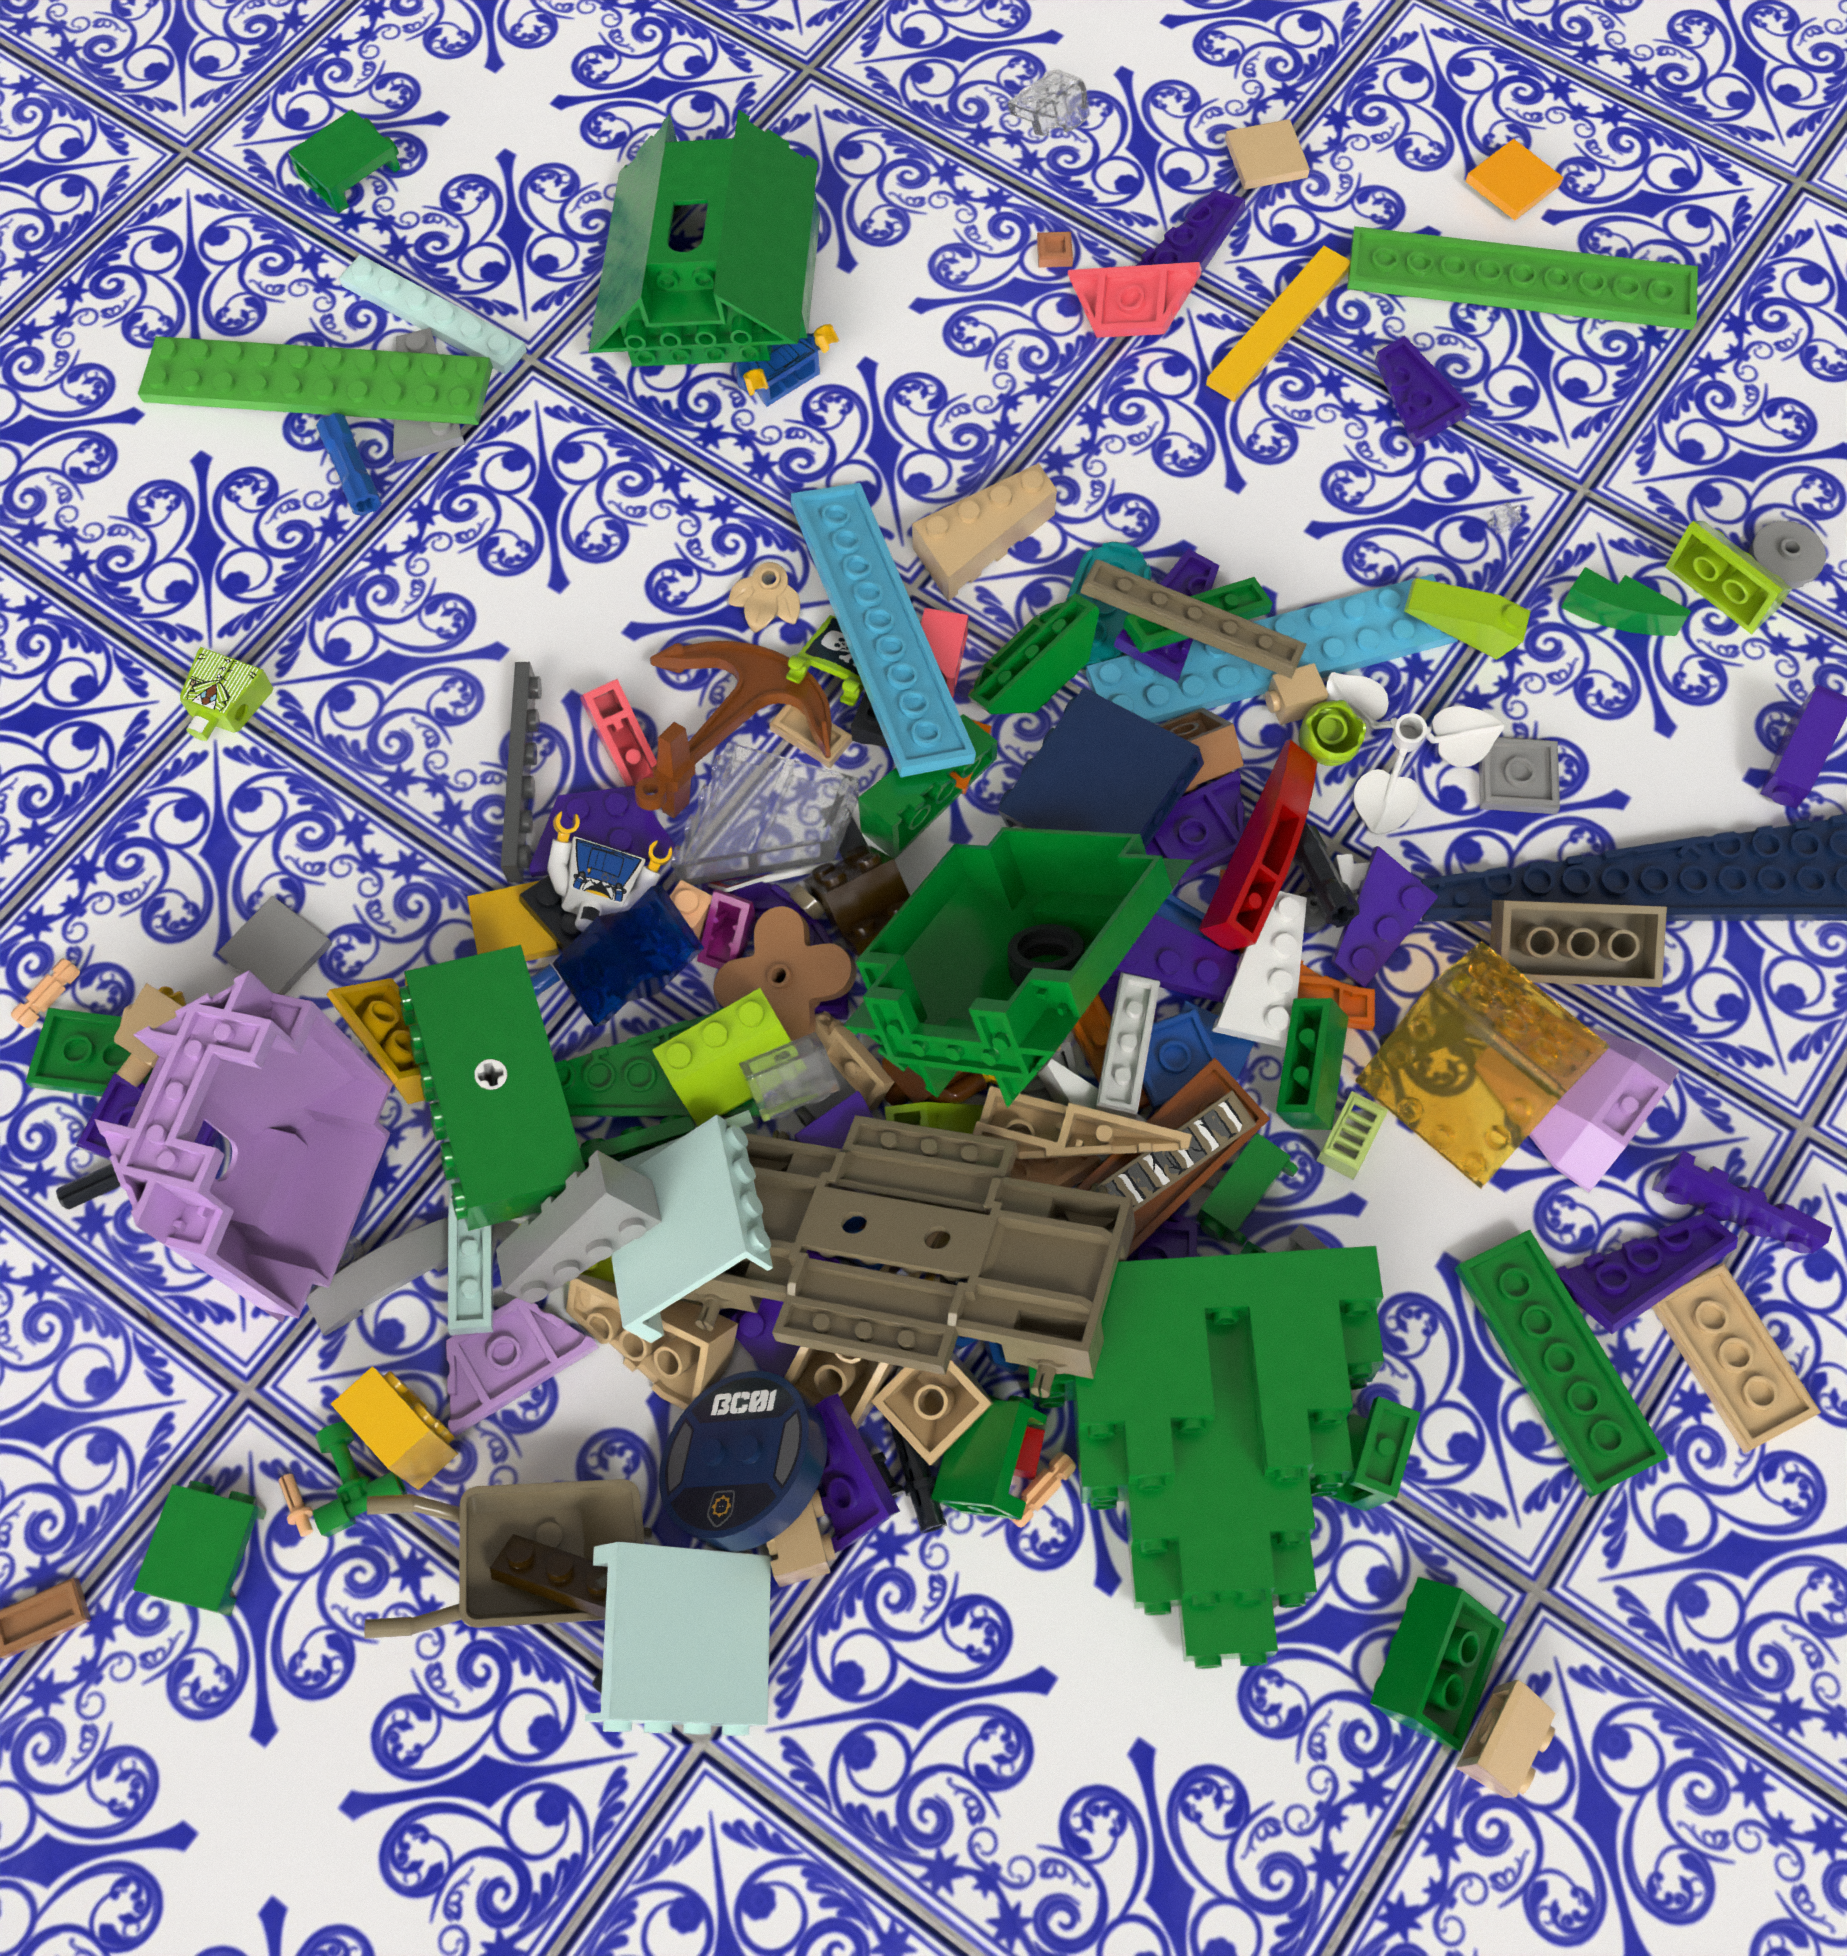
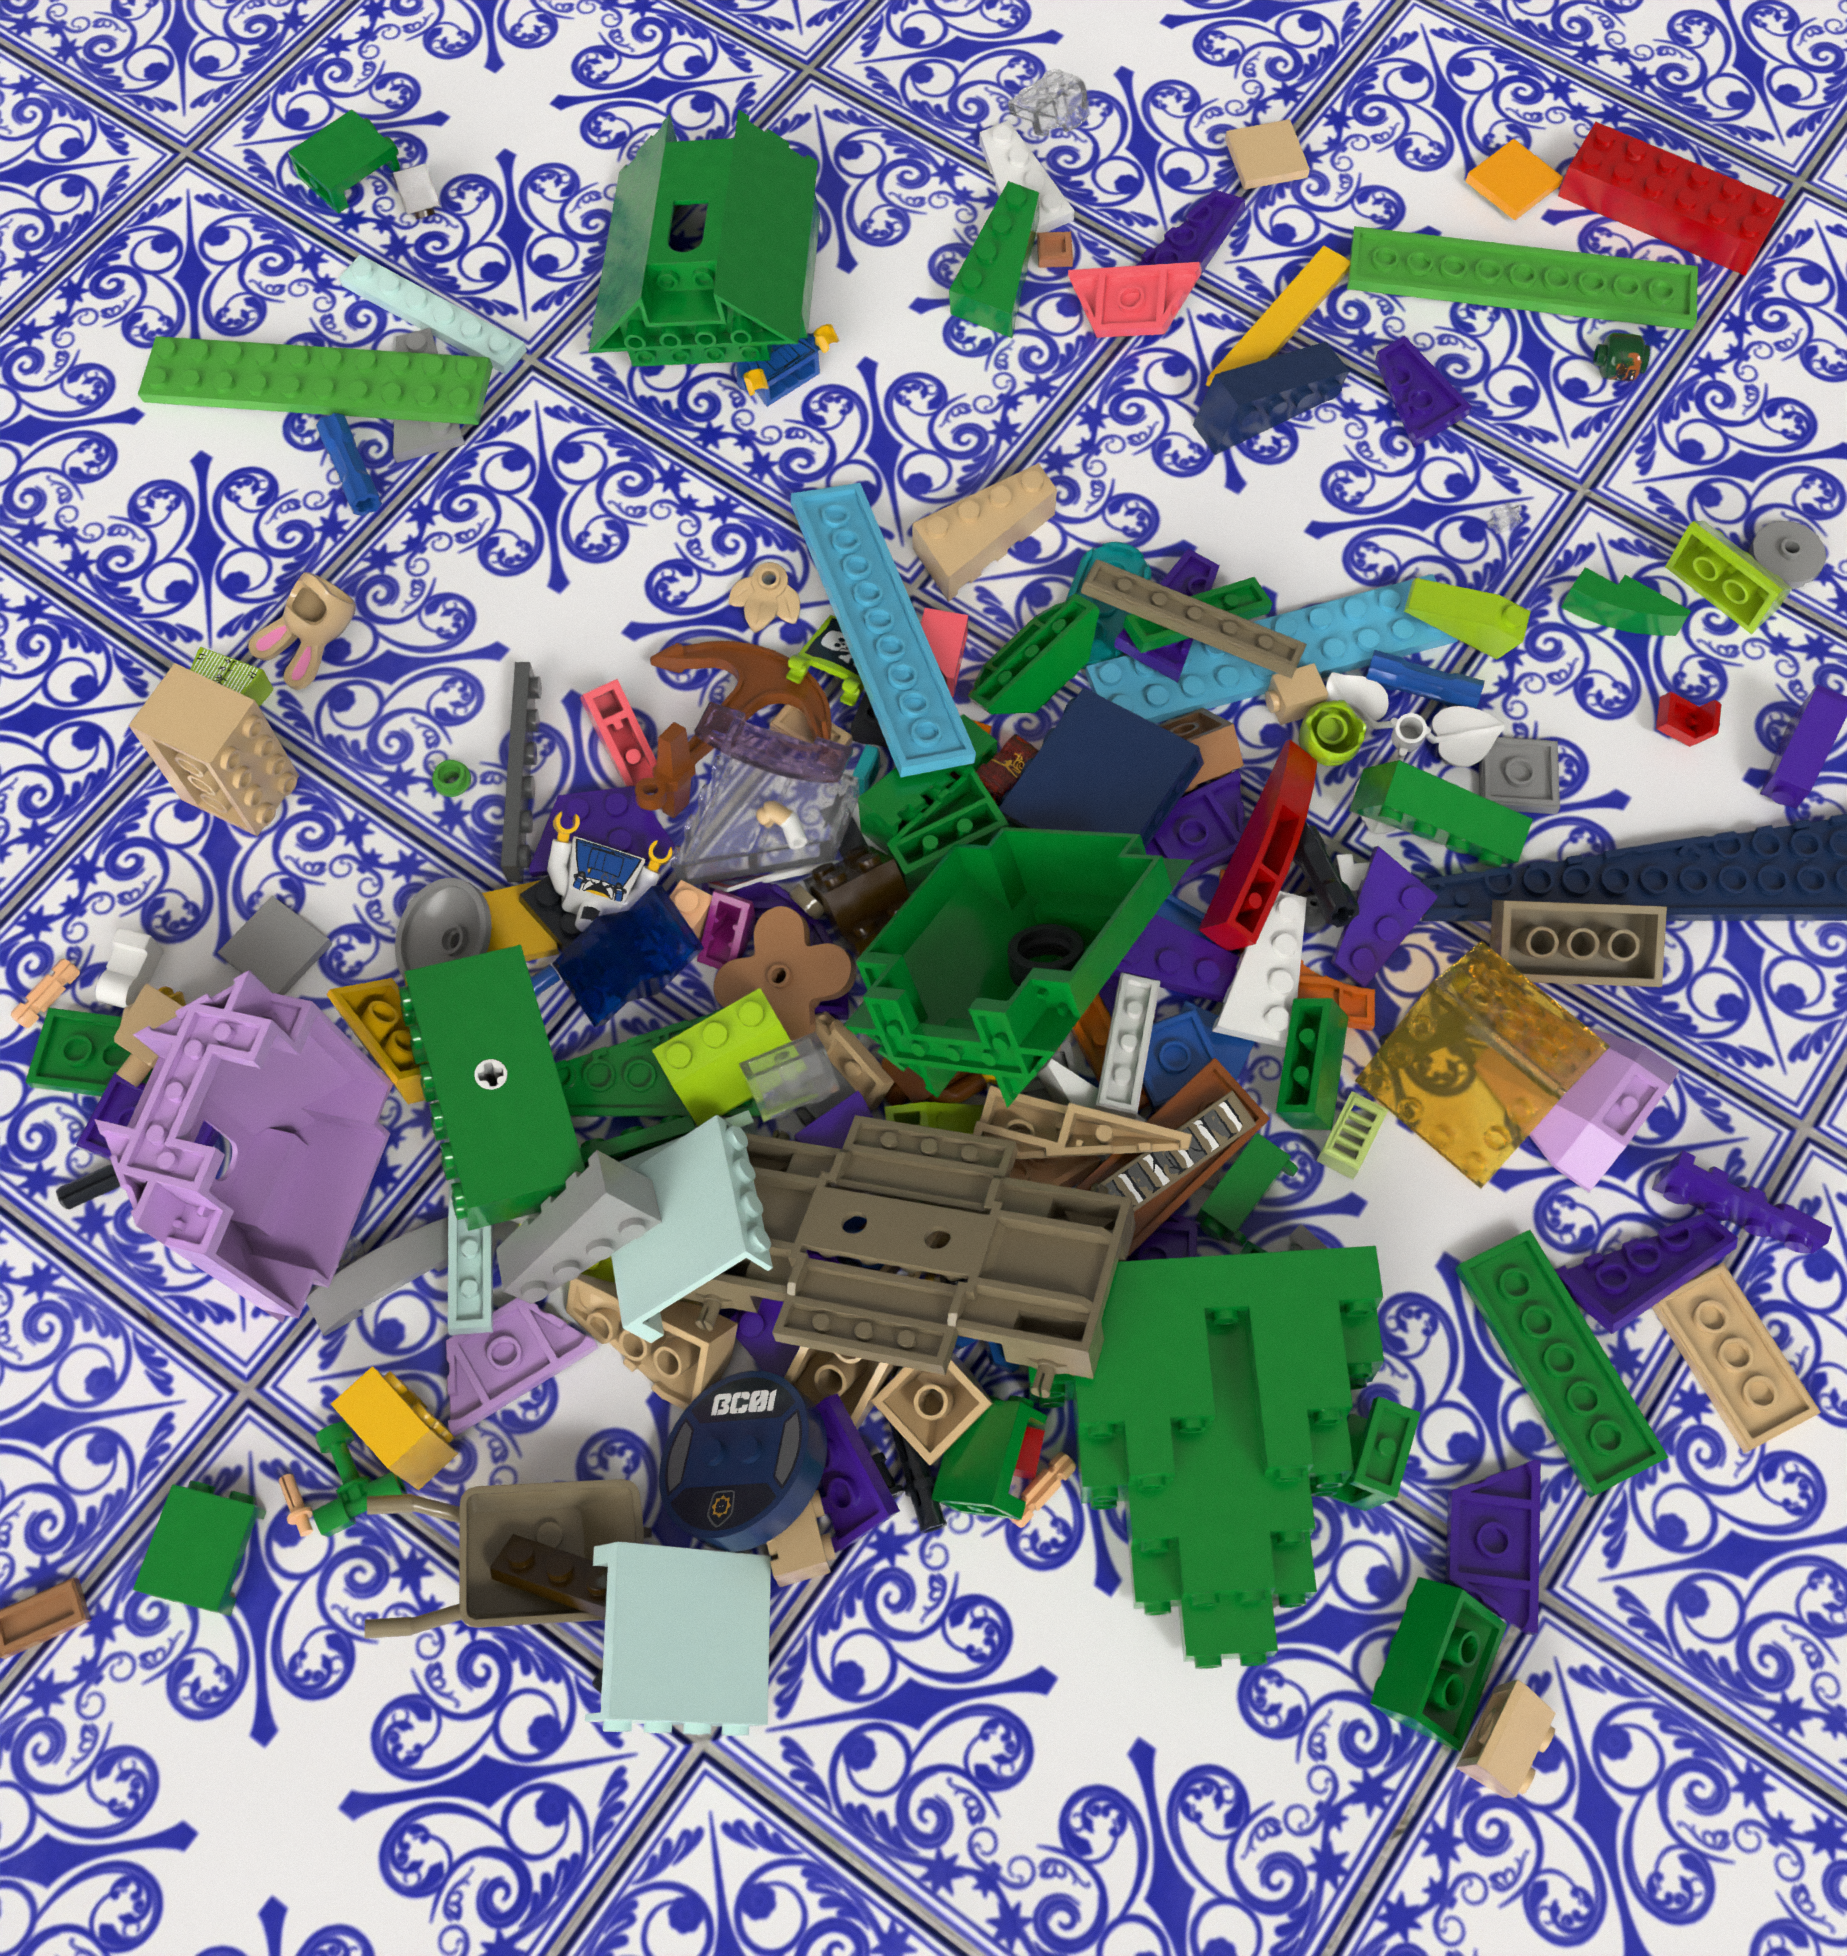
(128, 968): none -> white leg
(215, 749): none -> tan brick
(315, 615): none -> tan piece
(416, 190): none -> slope
(442, 925): none -> light grey dish
(447, 770): none -> bright green plate
(769, 750): none -> clear purple slope
(787, 819): none -> arm
(867, 768): none -> teal tile
(958, 816): none -> green wedge
(997, 266): none -> green wedge
(1006, 766): none -> clear red leg
(1014, 162): none -> white wing
(1267, 394): none -> dark blue wedge
(1398, 674): none -> blue axle
(1441, 813): none -> green wedge
(1497, 1543): none -> dark purple wing
(1622, 357): none -> dark green head
(1670, 198): none -> red brick
(1686, 720): none -> red bracket

